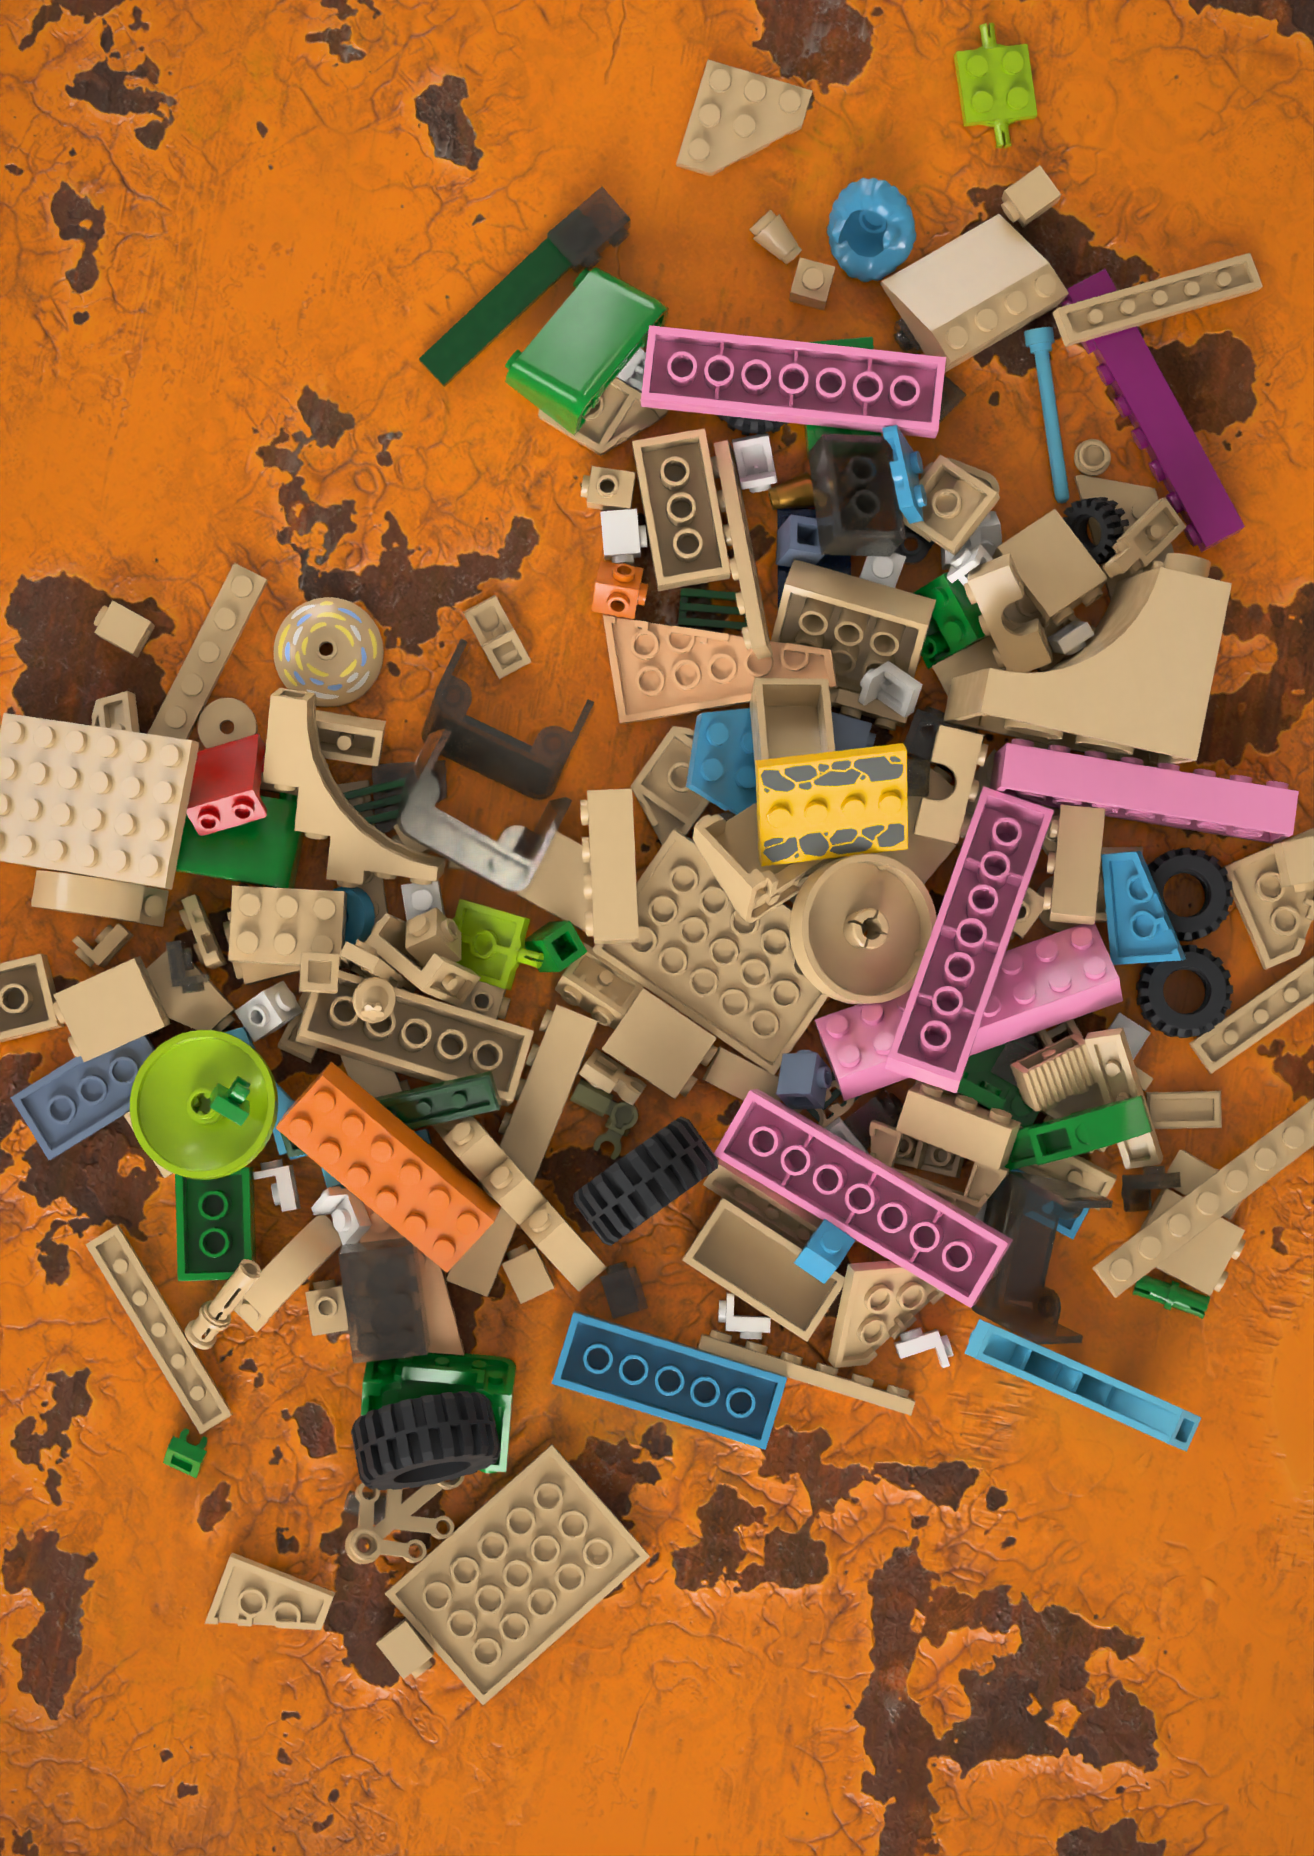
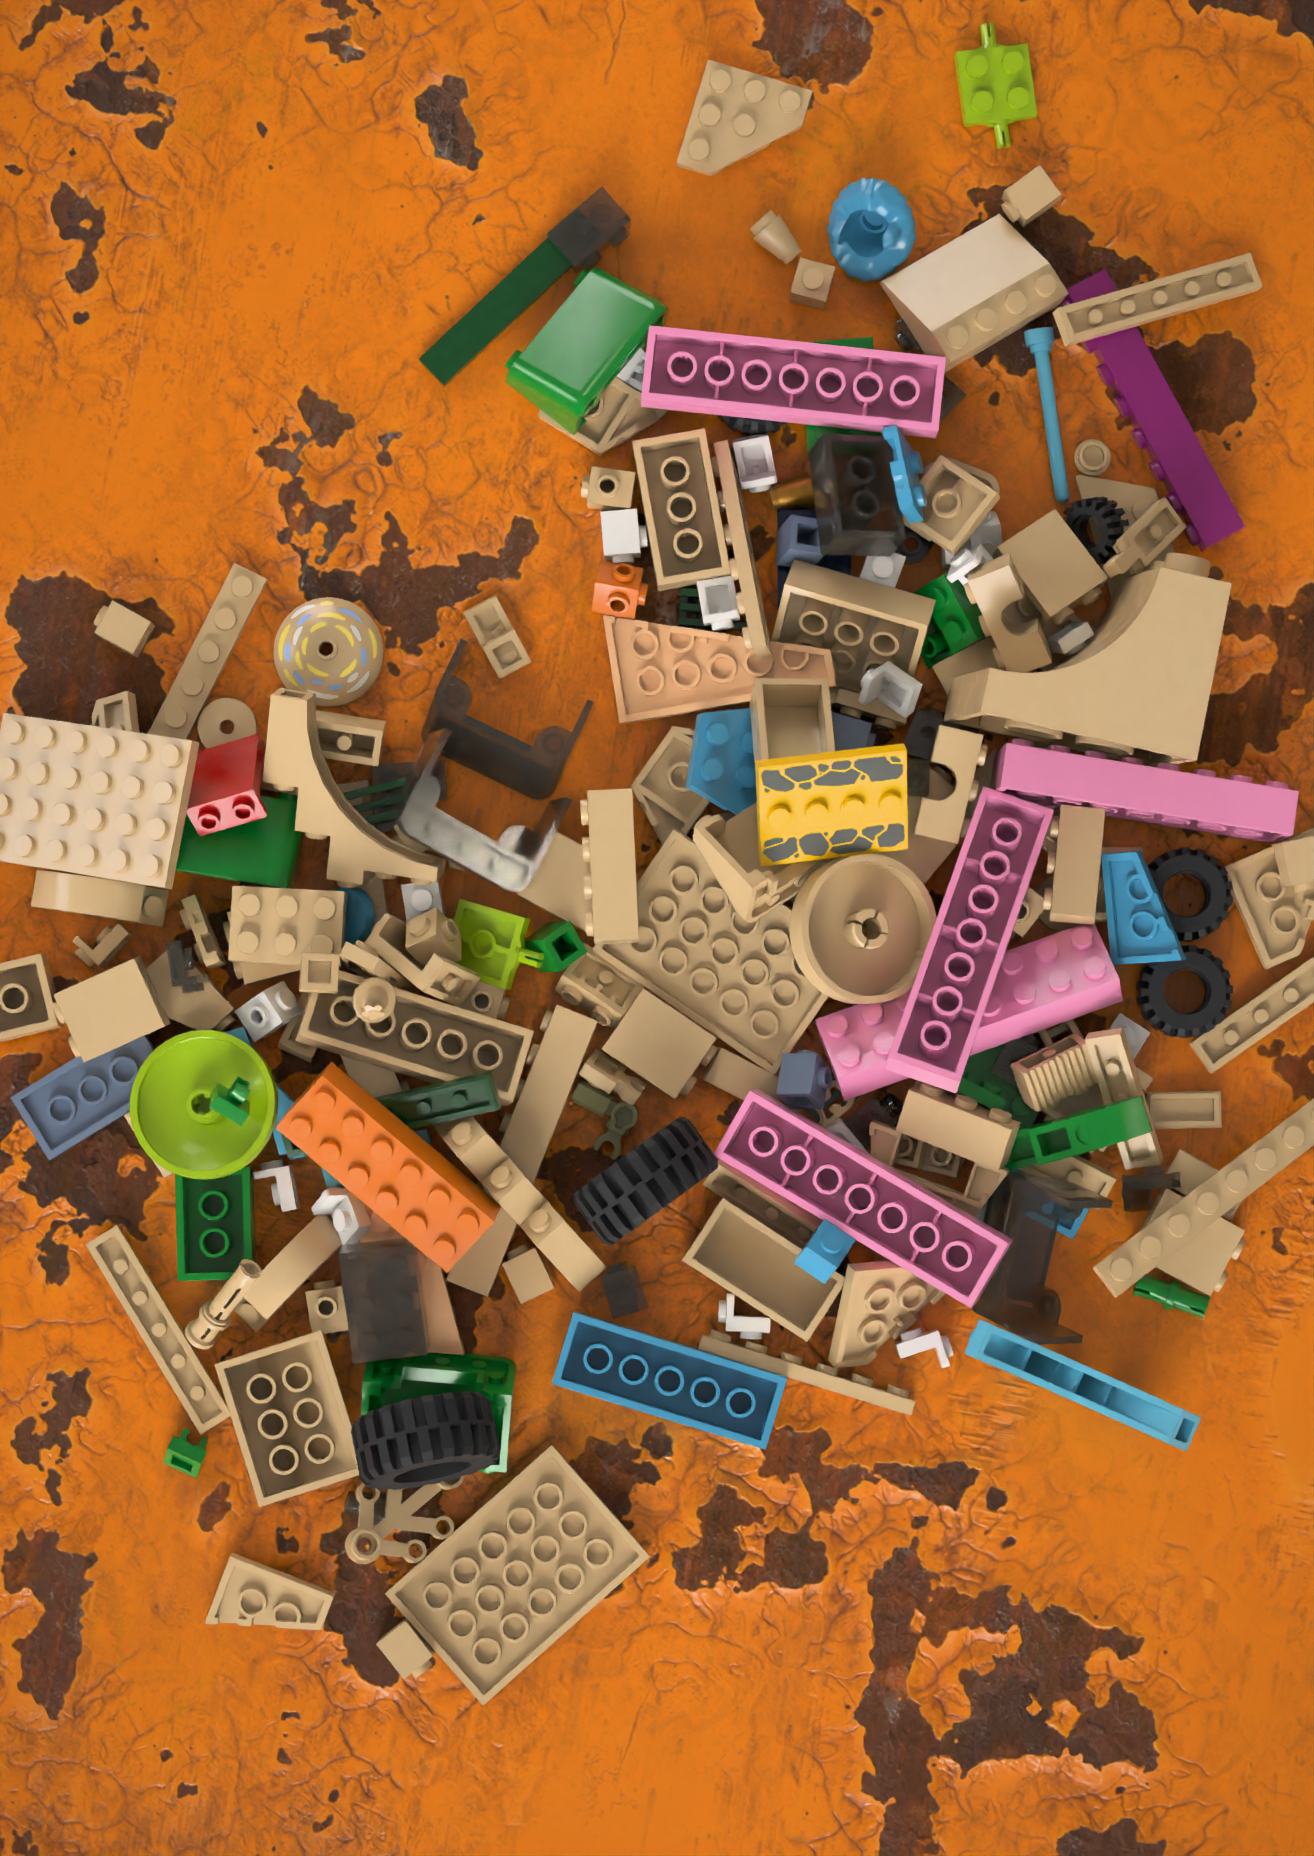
(289, 1417): none -> tan slope
(718, 602): none -> white bracket

